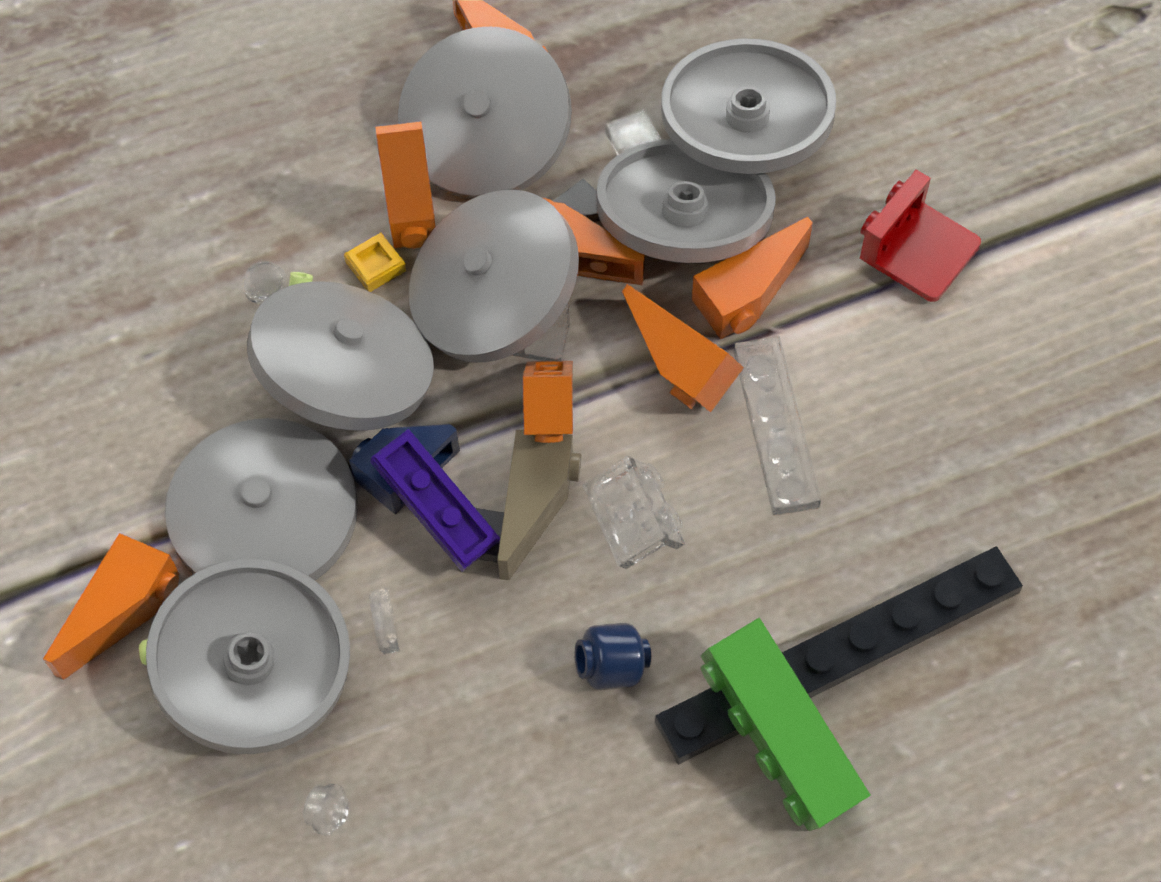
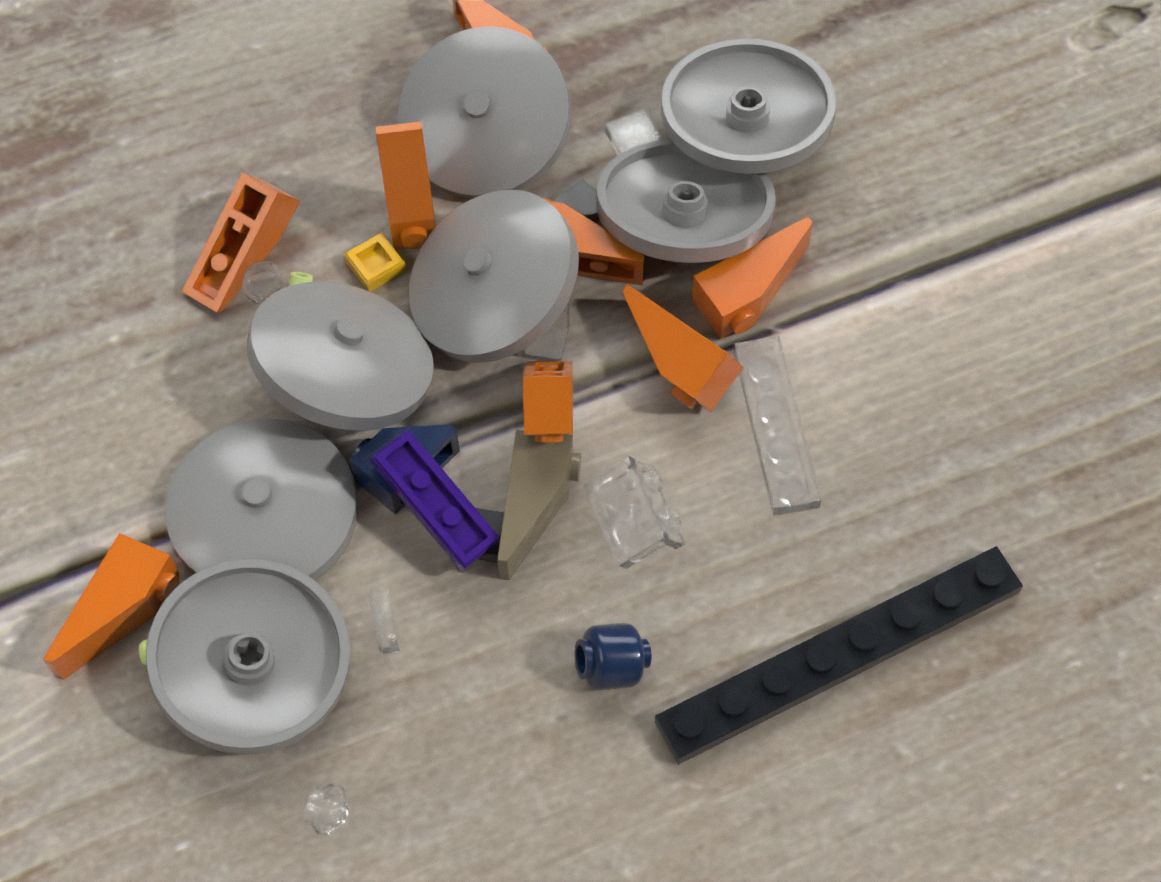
(242, 236): none -> orange slope
(783, 725): bright green brick -> none
(916, 241): bracket -> none

